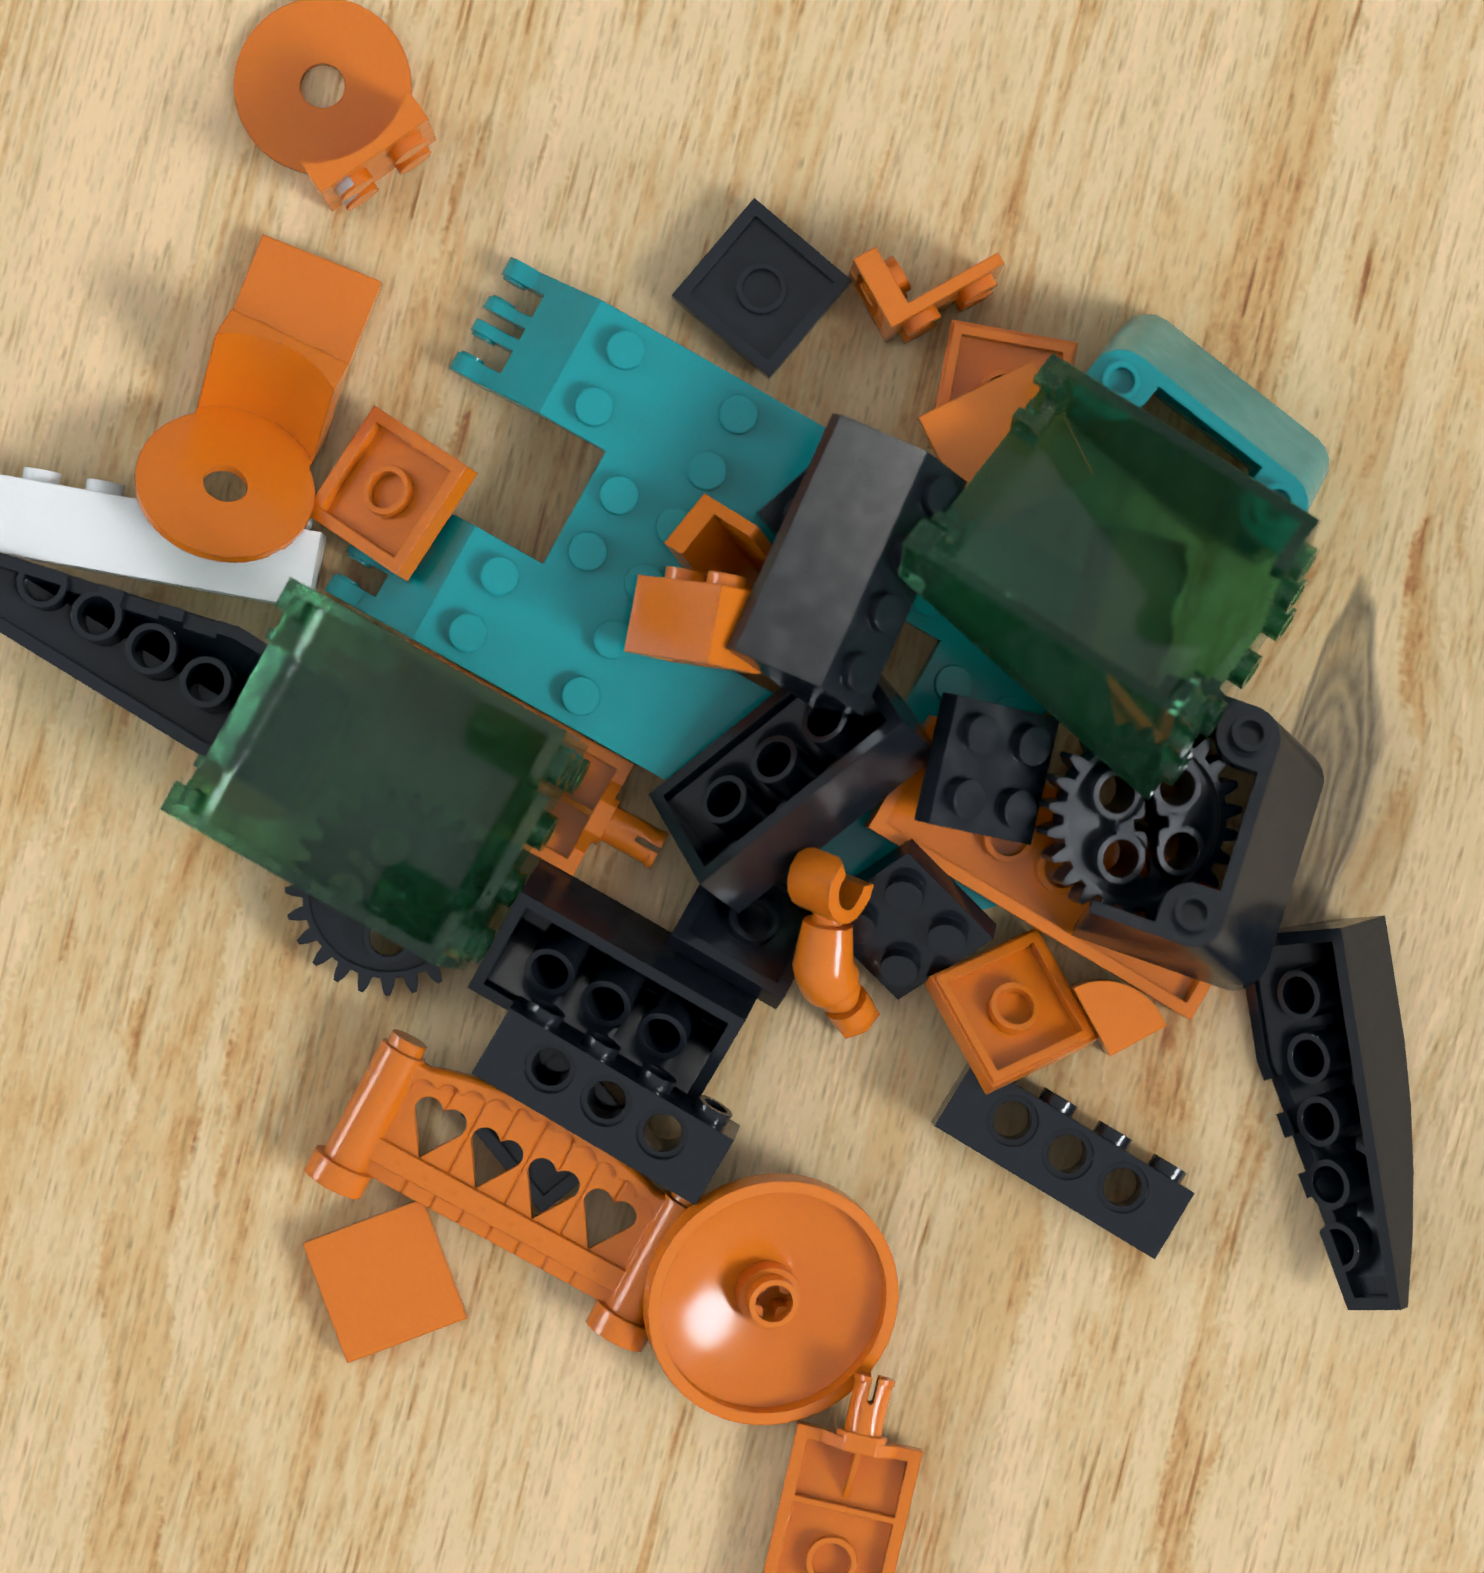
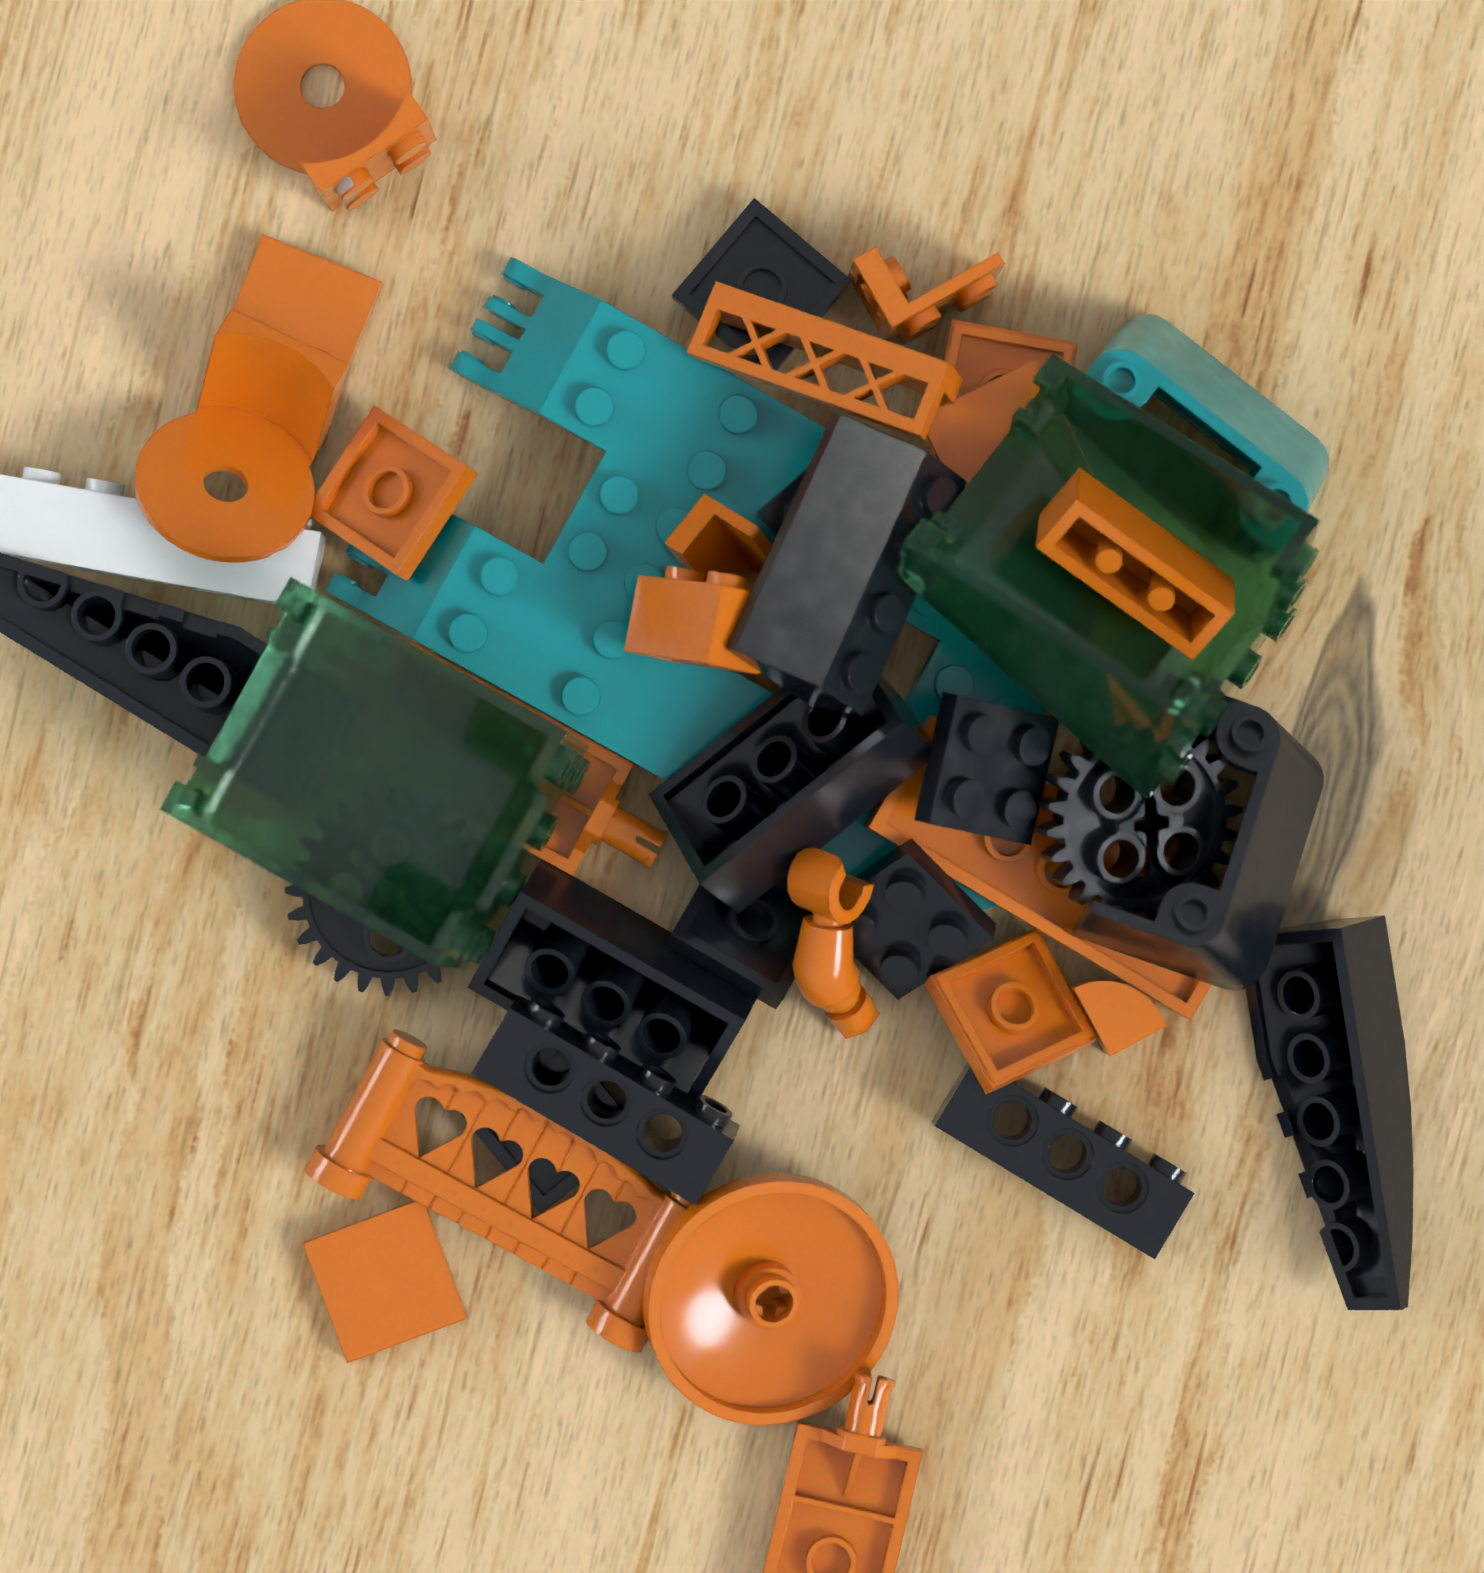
(833, 345): none -> orange fence
(1136, 563): none -> orange brick

